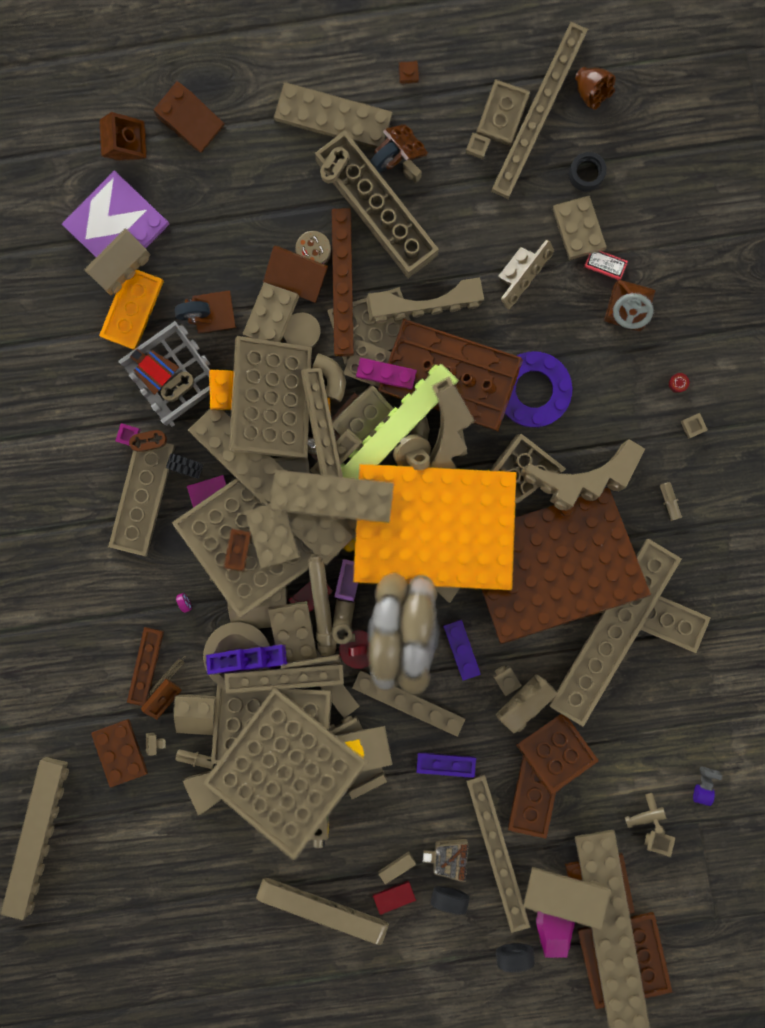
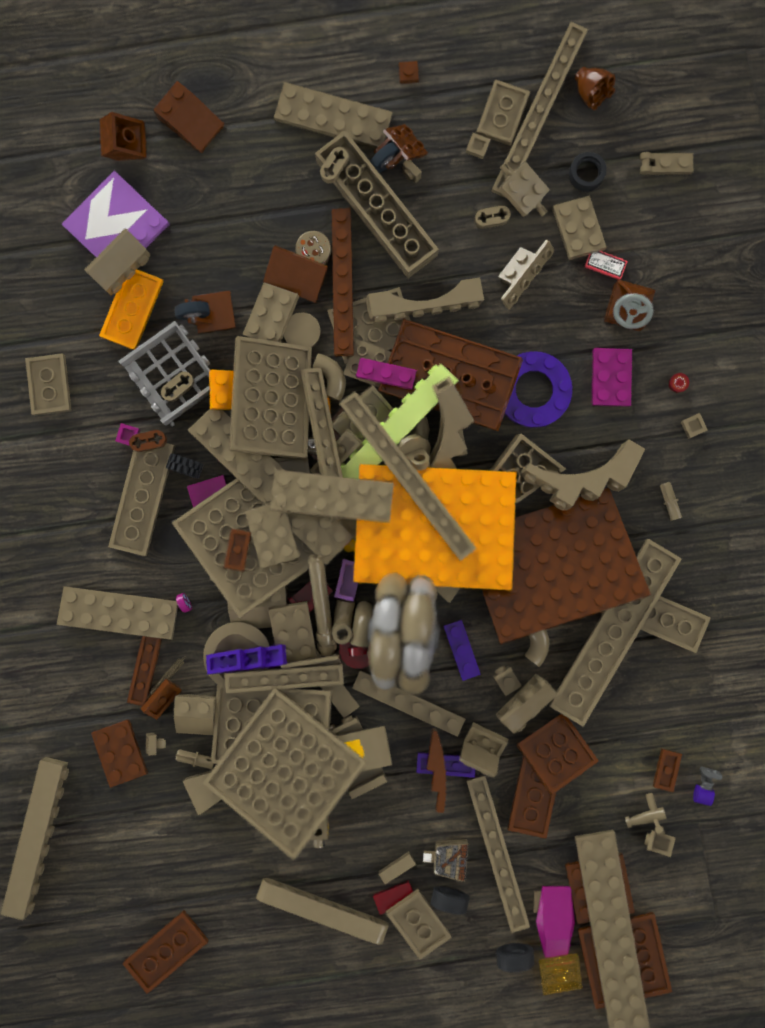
(48, 384): none -> dark tan plate
(117, 613): none -> dark tan plate
(153, 369): torso -> none
(165, 952): none -> reddish brown plate
(363, 613): none -> dark tan cylinder
(407, 476): none -> dark tan plate
(418, 924): none -> dark tan plate
(436, 764): none -> reddish brown slope
(482, 749): none -> dark tan bracket
(493, 221): none -> dark tan beam
(524, 189): none -> dark tan plate
(538, 647): none -> dark tan cylinder
(560, 974): none -> clear yellow tile
(567, 898): dark tan tile -> none
(611, 377): none -> magenta plate
(666, 163): none -> dark tan plate
(667, 770): none -> reddish brown plate

